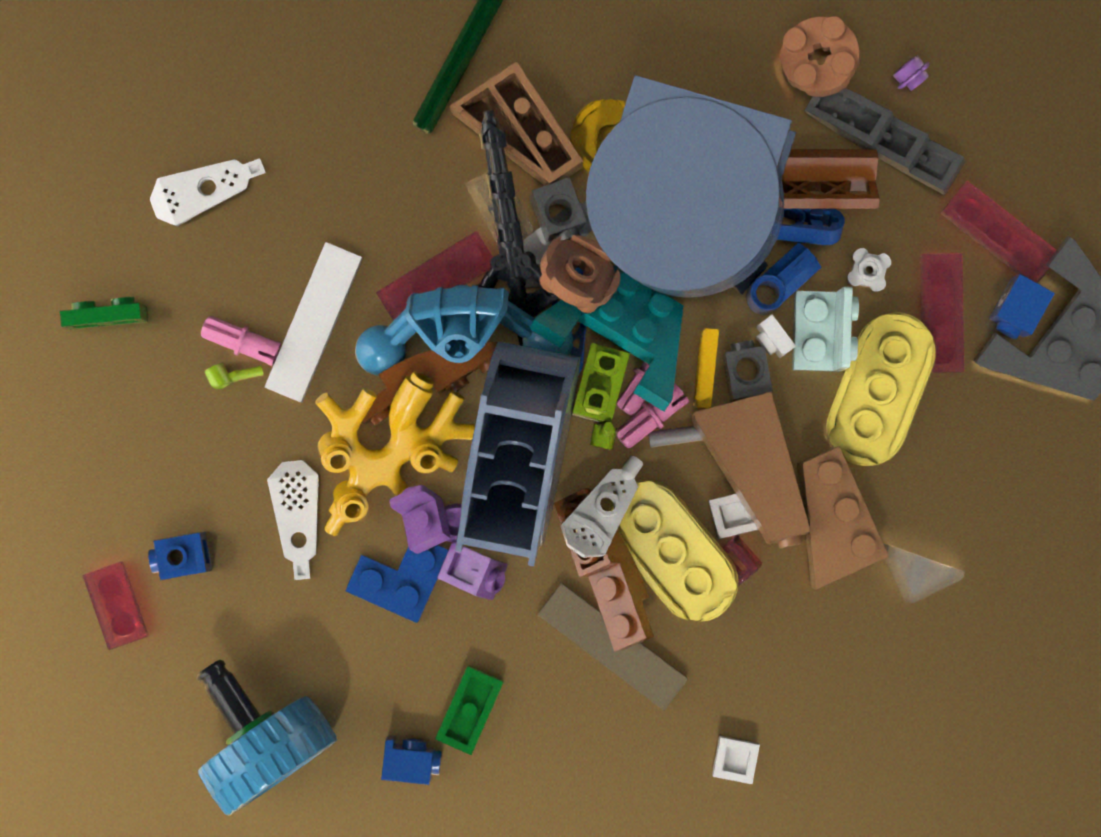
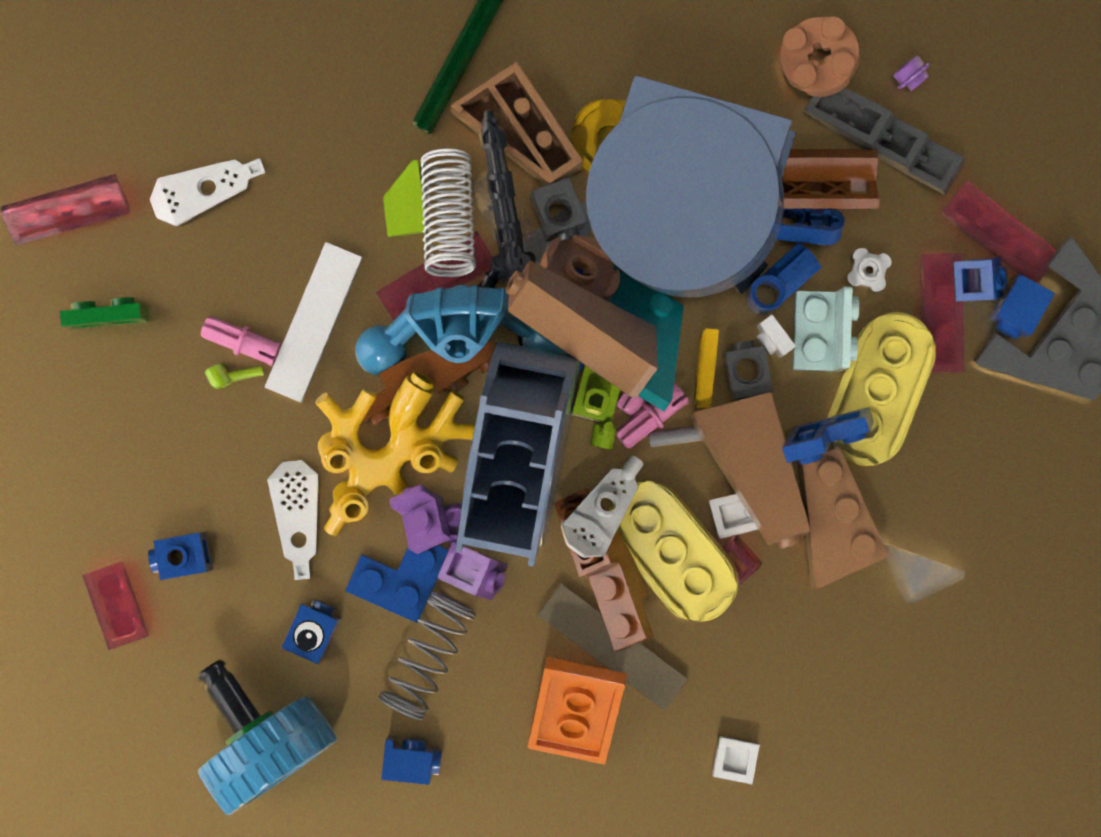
(65, 209): none -> clear pink plate
(312, 631): none -> blue brick
(402, 705): none -> light grey piece
(404, 203): none -> lime tile
(442, 174): none -> white piece
(469, 710): green plate -> none
(576, 710): none -> orange plate
(586, 327): none -> medium nougat slope
(812, 439): none -> blue plate
(986, 279): none -> blue brick

